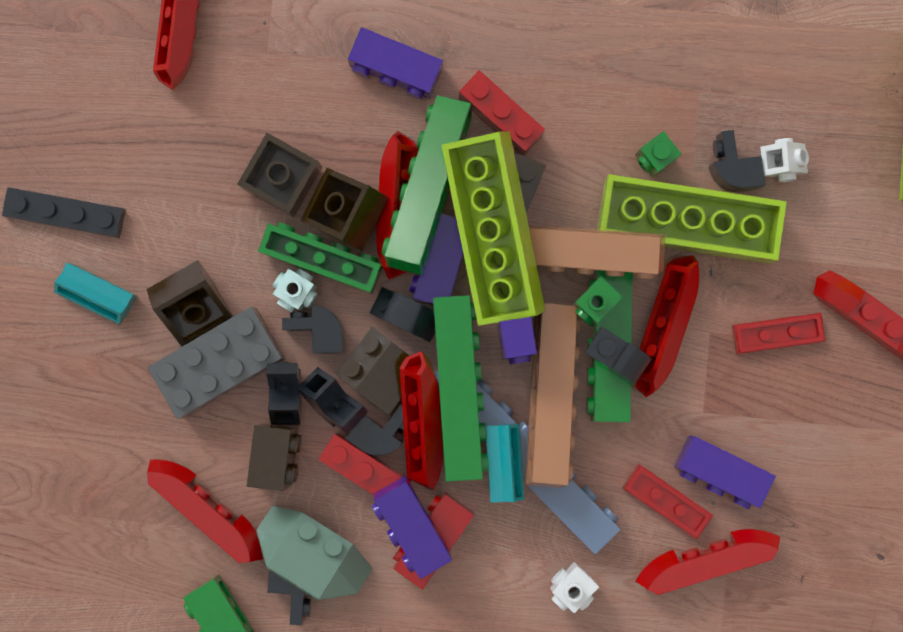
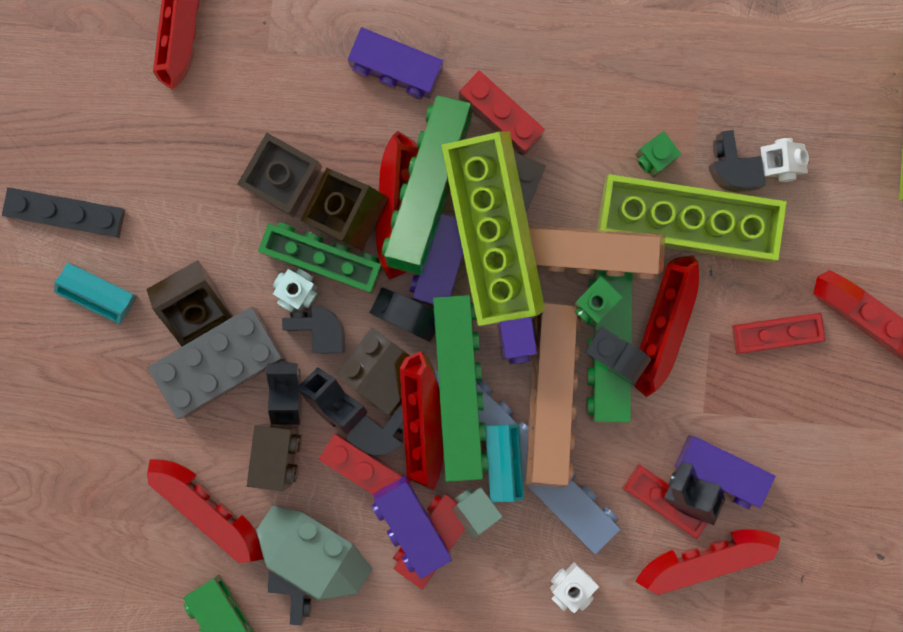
(475, 511): none -> sand green brick
(694, 496): none -> black brick

